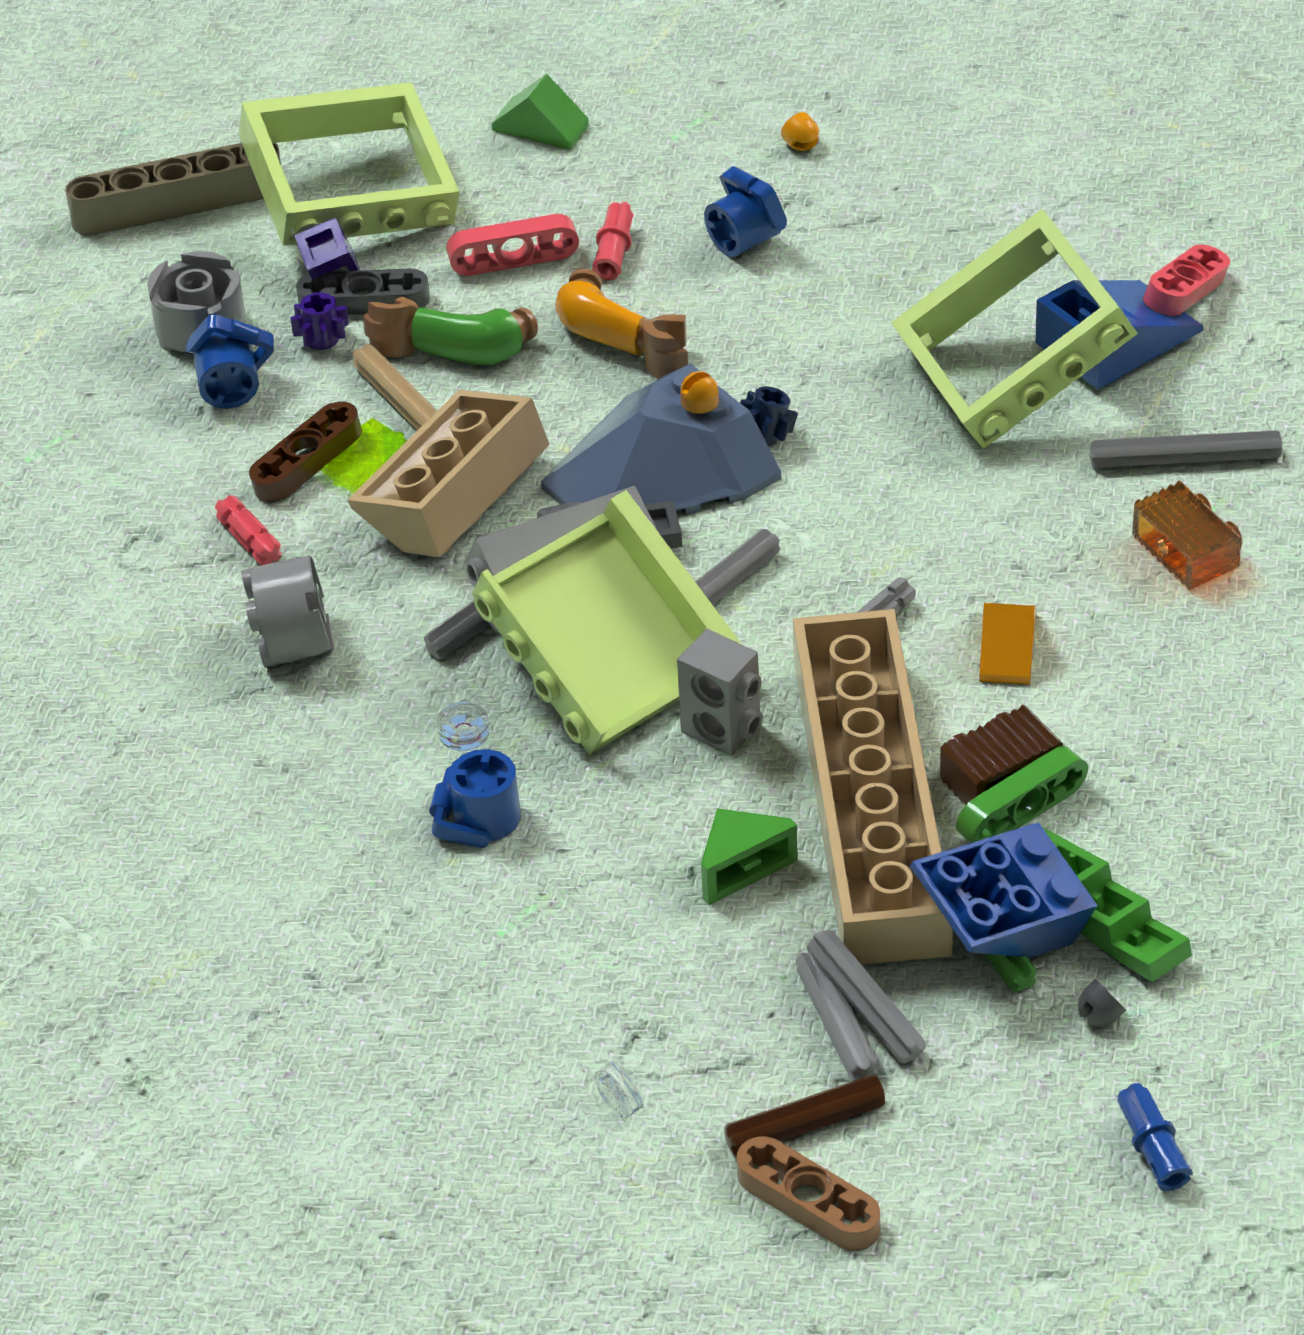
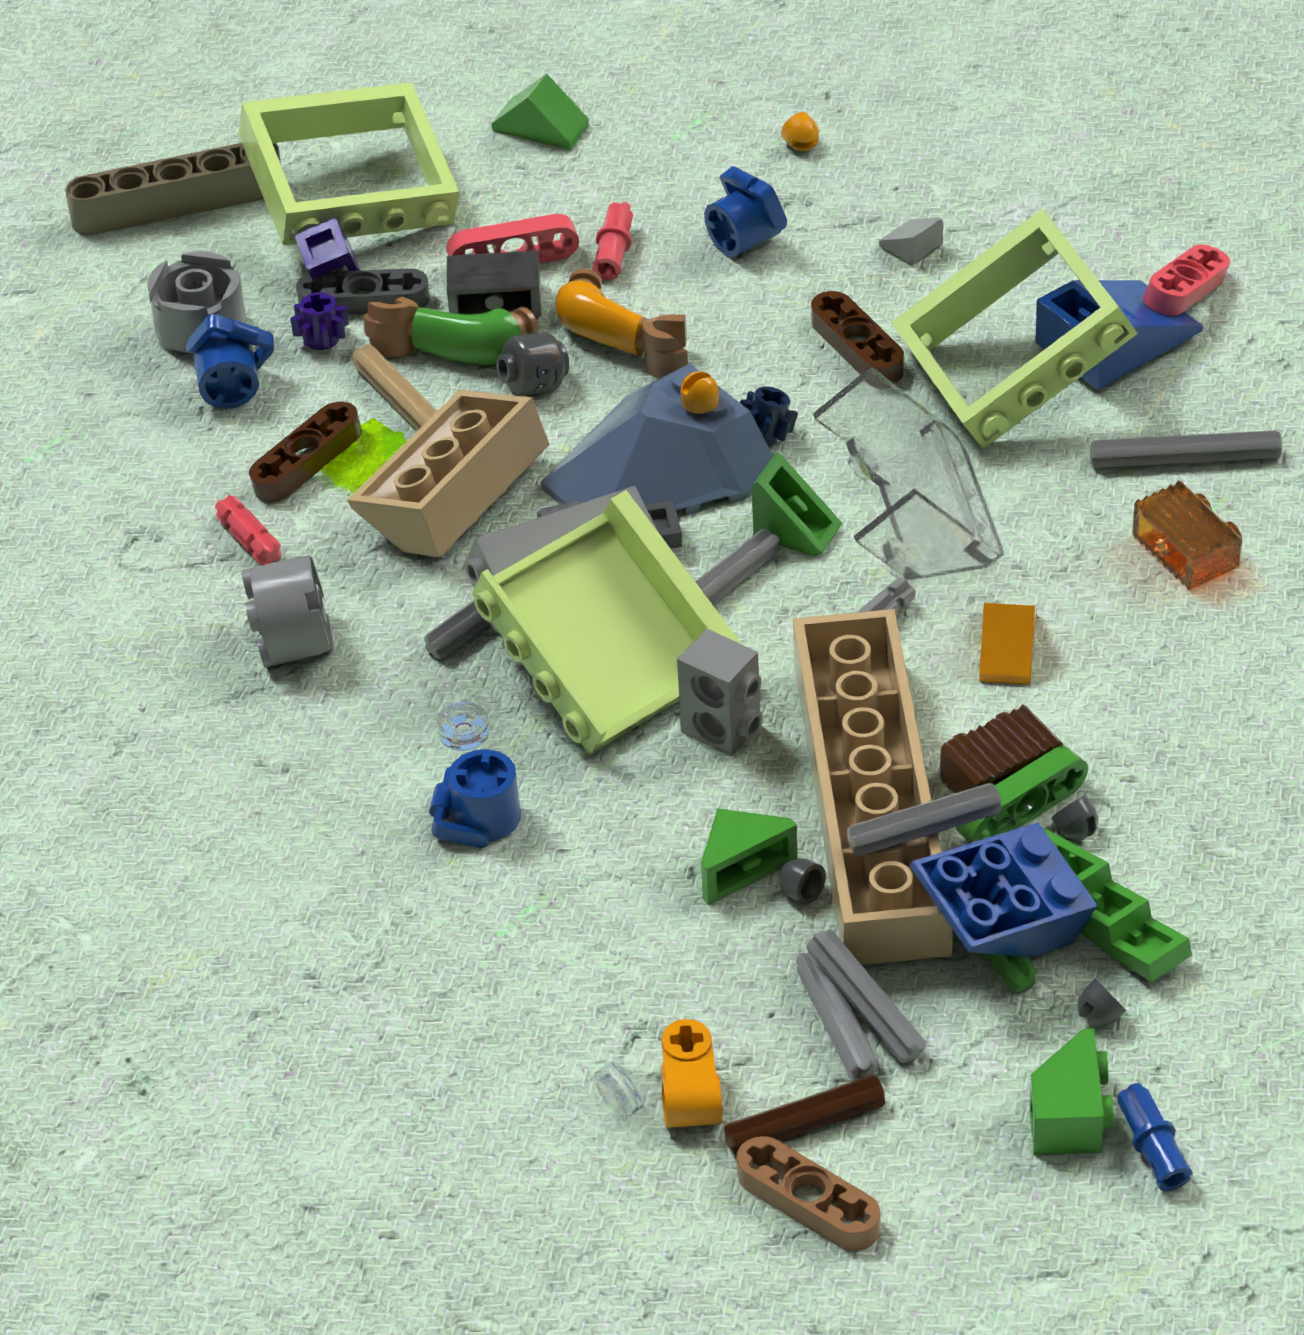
(494, 281): none -> flat silver brick
(532, 363): none -> dark grey head
(689, 1076): none -> light orange piece
(791, 509): none -> bright green slope
(802, 880): none -> dark grey hinge
(854, 321): none -> reddish brown beam
(914, 239): none -> light grey slope
(924, 819): none -> light grey axle
(929, 487): none -> clear windscreen
(1068, 1101): none -> bright green slope
(1077, 819): none -> dark grey hinge

